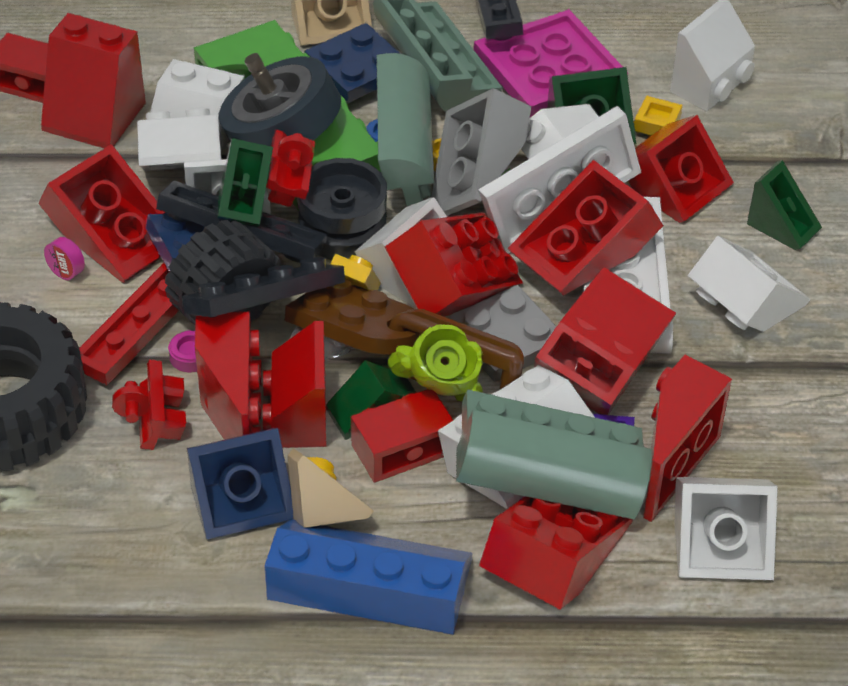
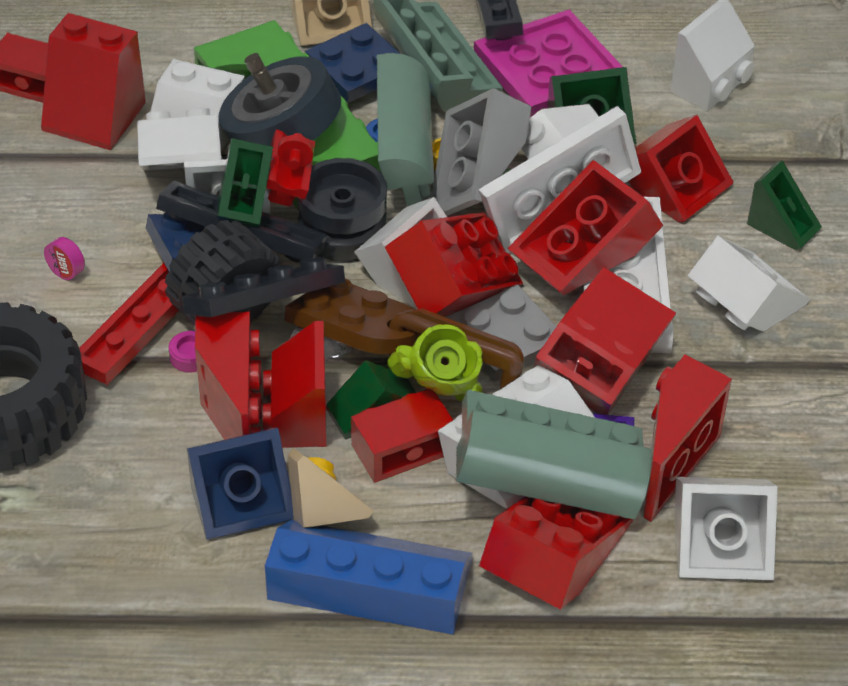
(104, 212): red slope -> none
(147, 405): red hips -> none
(358, 271): yellow plate -> none
(656, 114): yellow plate -> none

